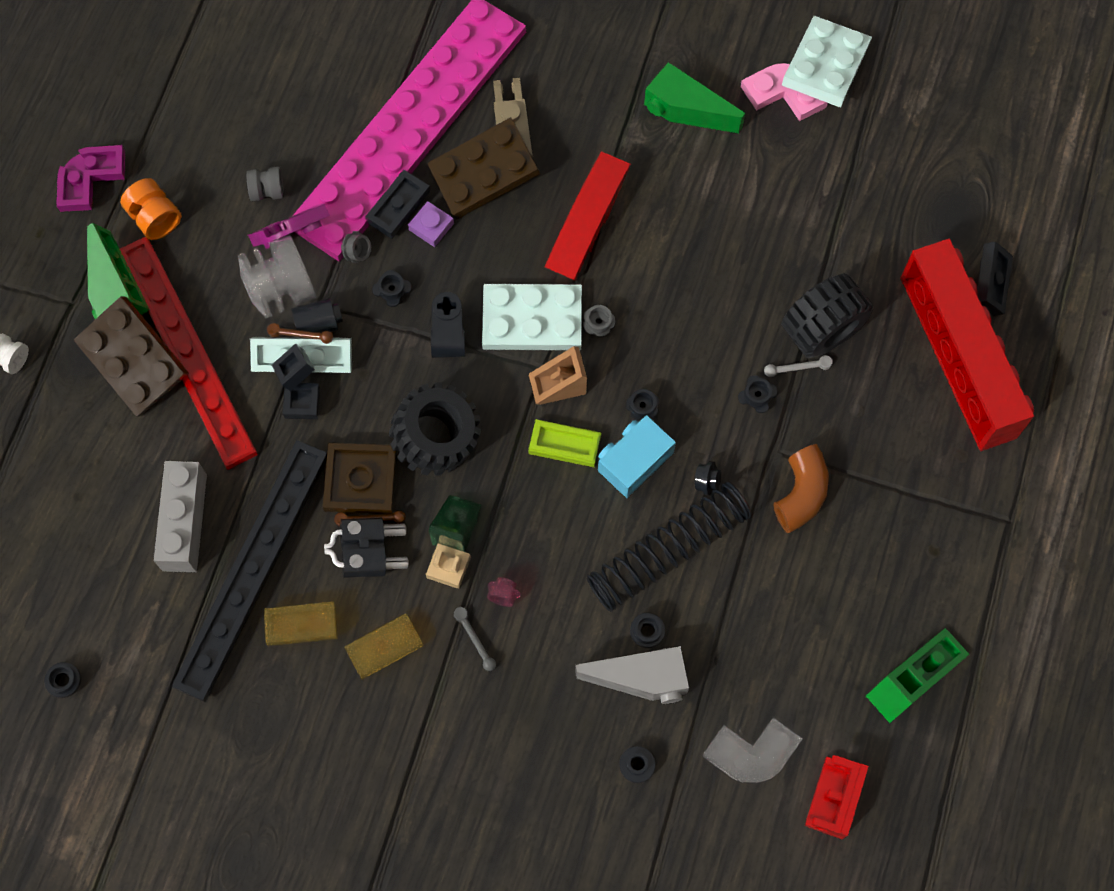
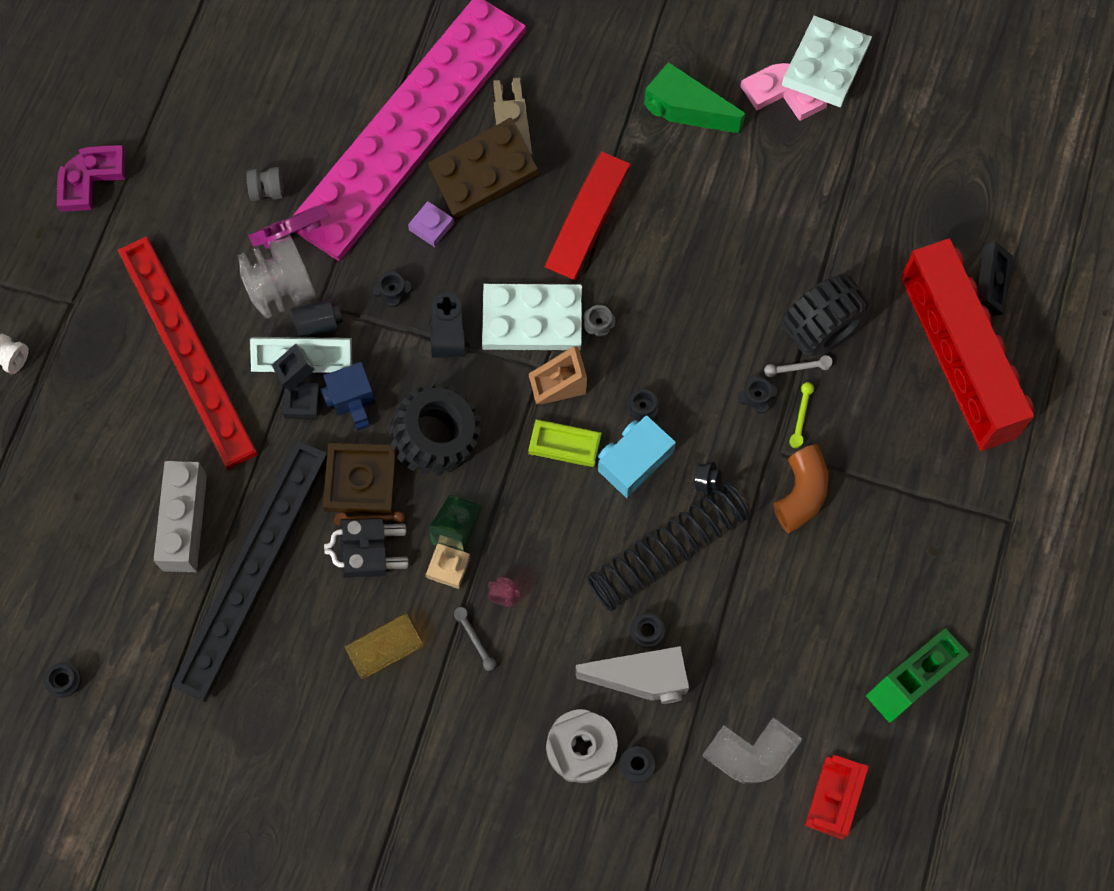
(109, 273): slope -> none
(131, 356): dark brown plate -> none
(150, 209): orange wheel -> none
(274, 331): reddish brown hinge -> none
(300, 623): clear yellow plate -> none
(349, 392): none -> dark blue brick
(356, 247): dark grey plate -> none
(397, 204): black plate -> none
(600, 755): none -> light grey plate
(796, 439): none -> lime hinge

